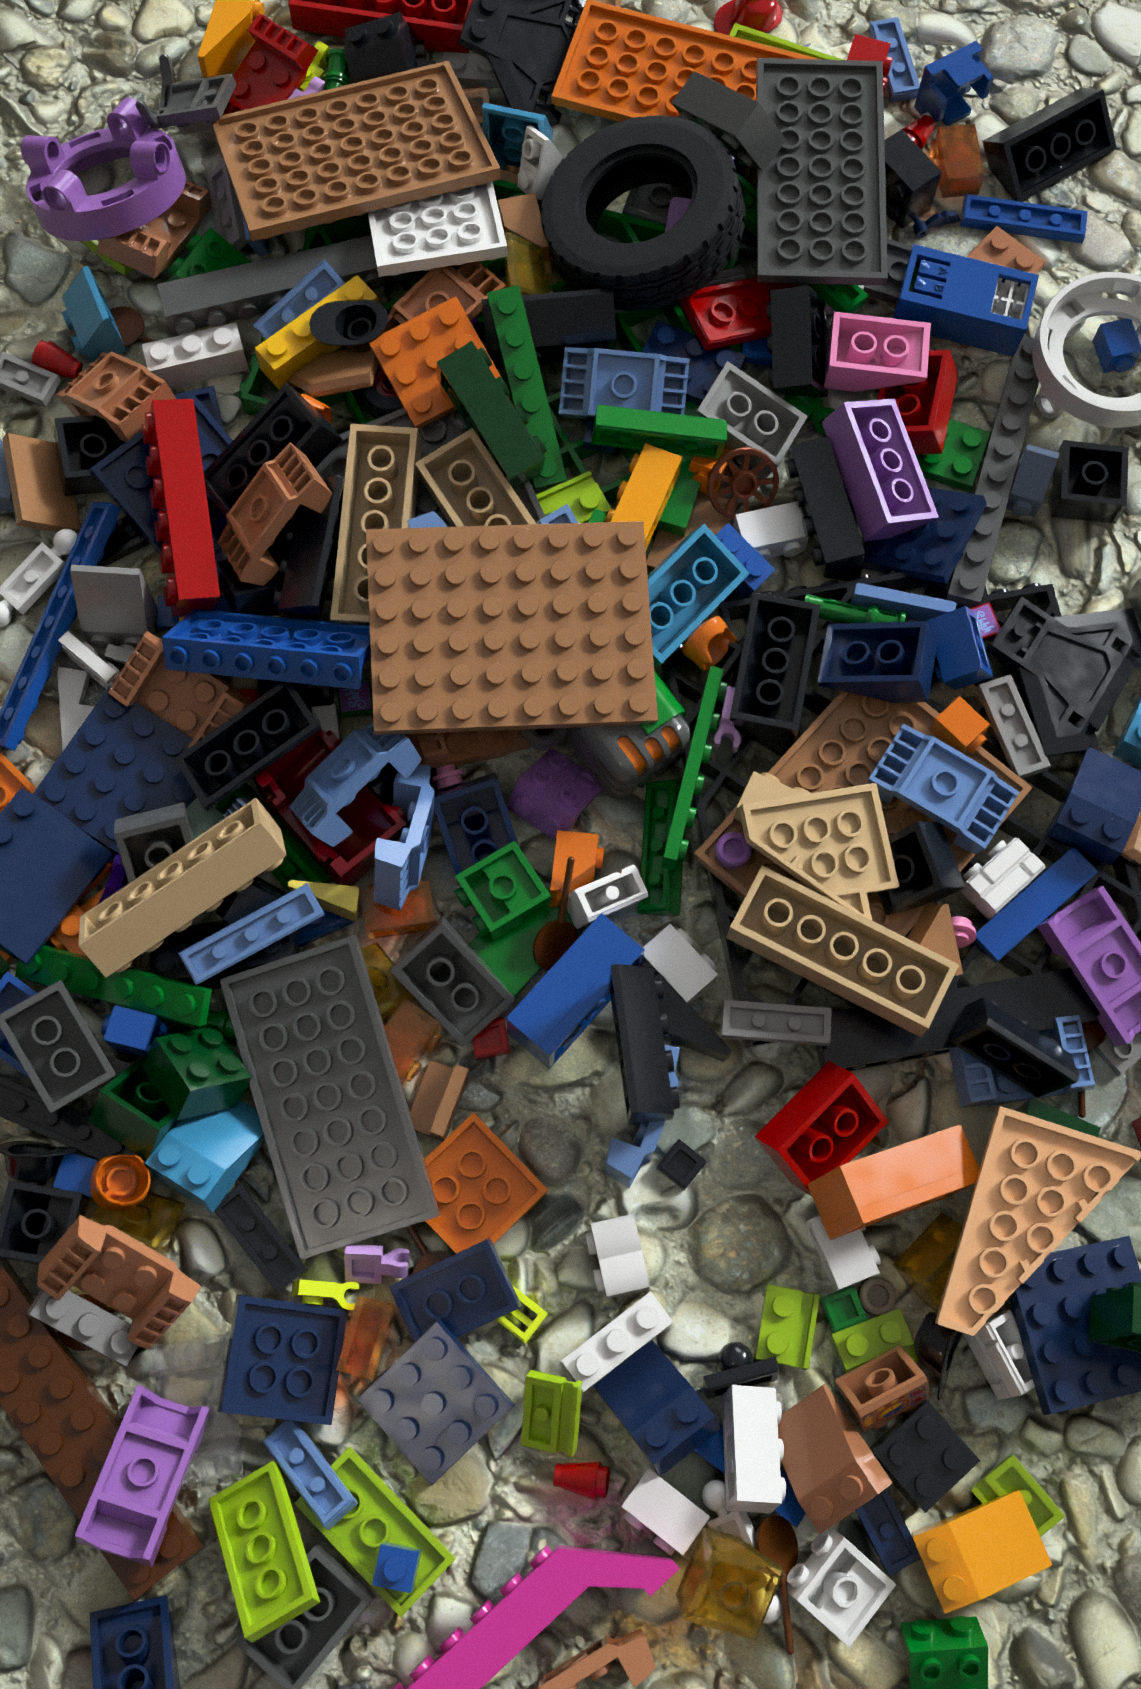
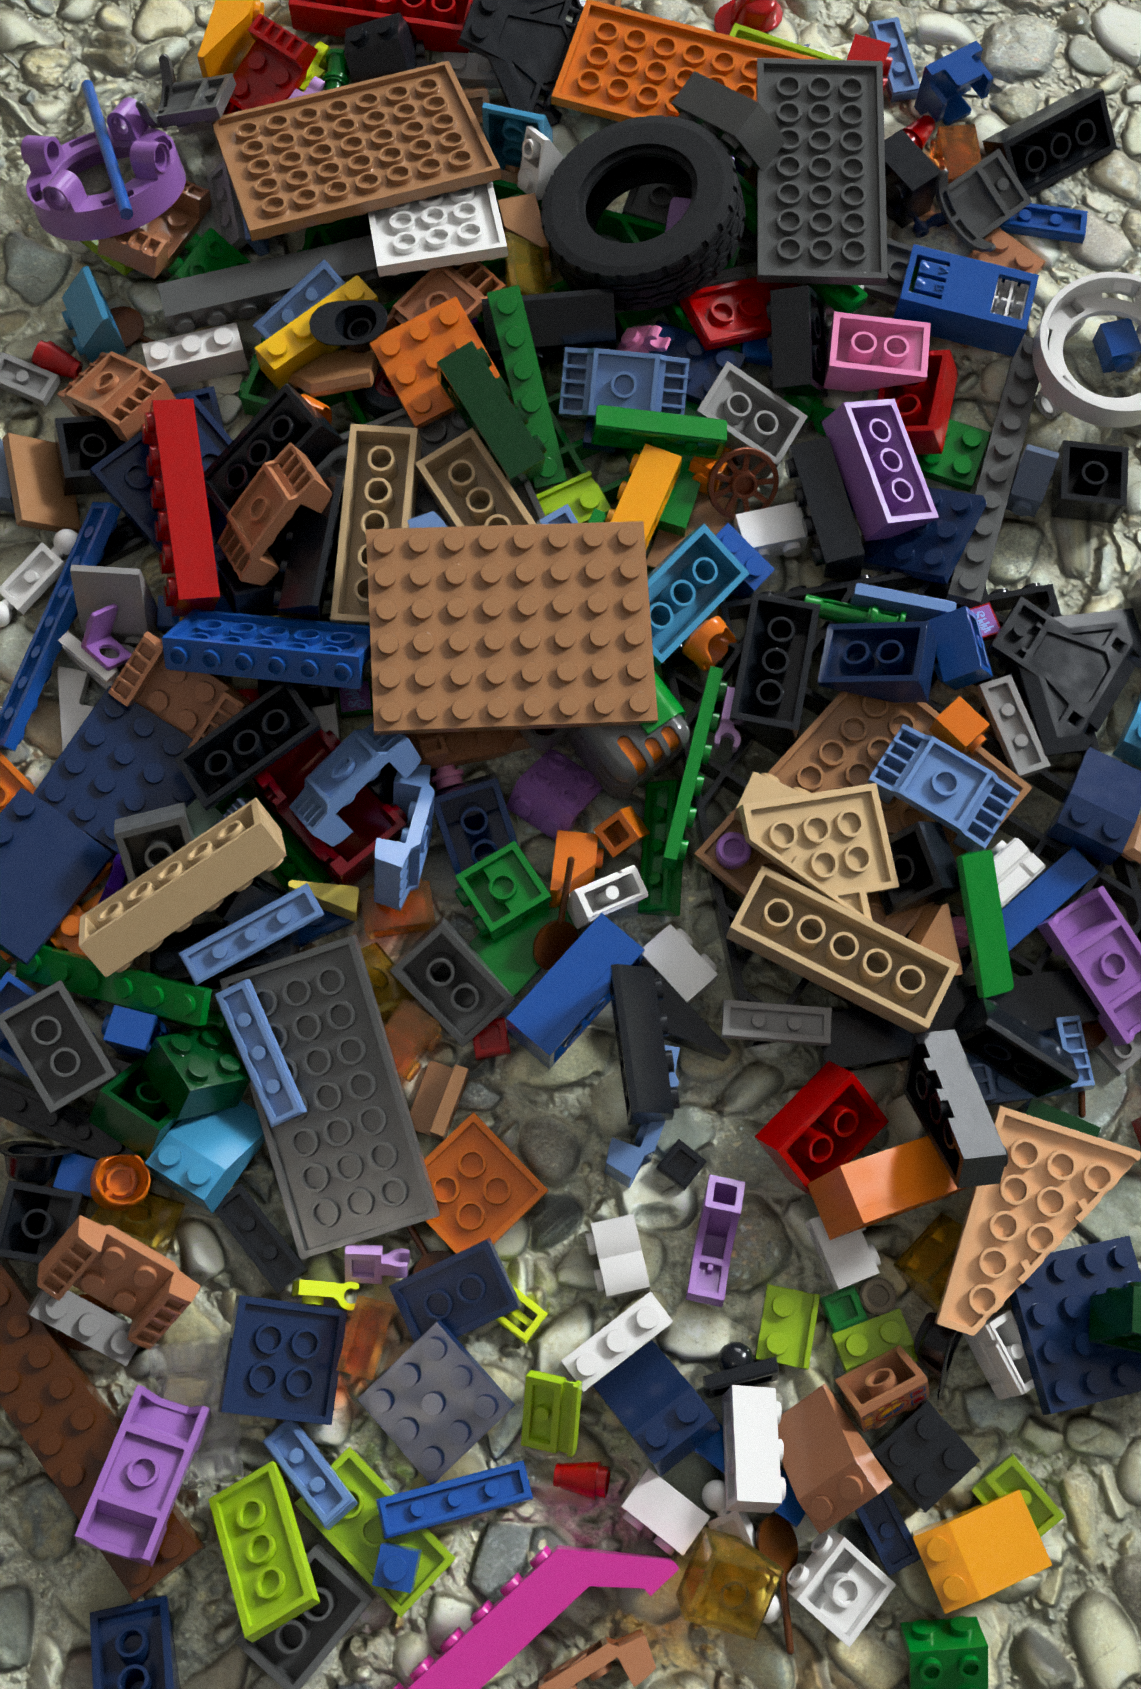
(98, 637): none -> medium lavender bracket
(107, 150): none -> blue piece
(260, 1053): none -> medium blue tile
(453, 1499): none -> blue tile
(621, 831): none -> orange brick
(643, 339): none -> bright pink plate
(715, 1240): none -> medium lavender arch
(953, 1109): none -> black wedge
(980, 200): none -> dark grey piece
(985, 923): none -> green slope

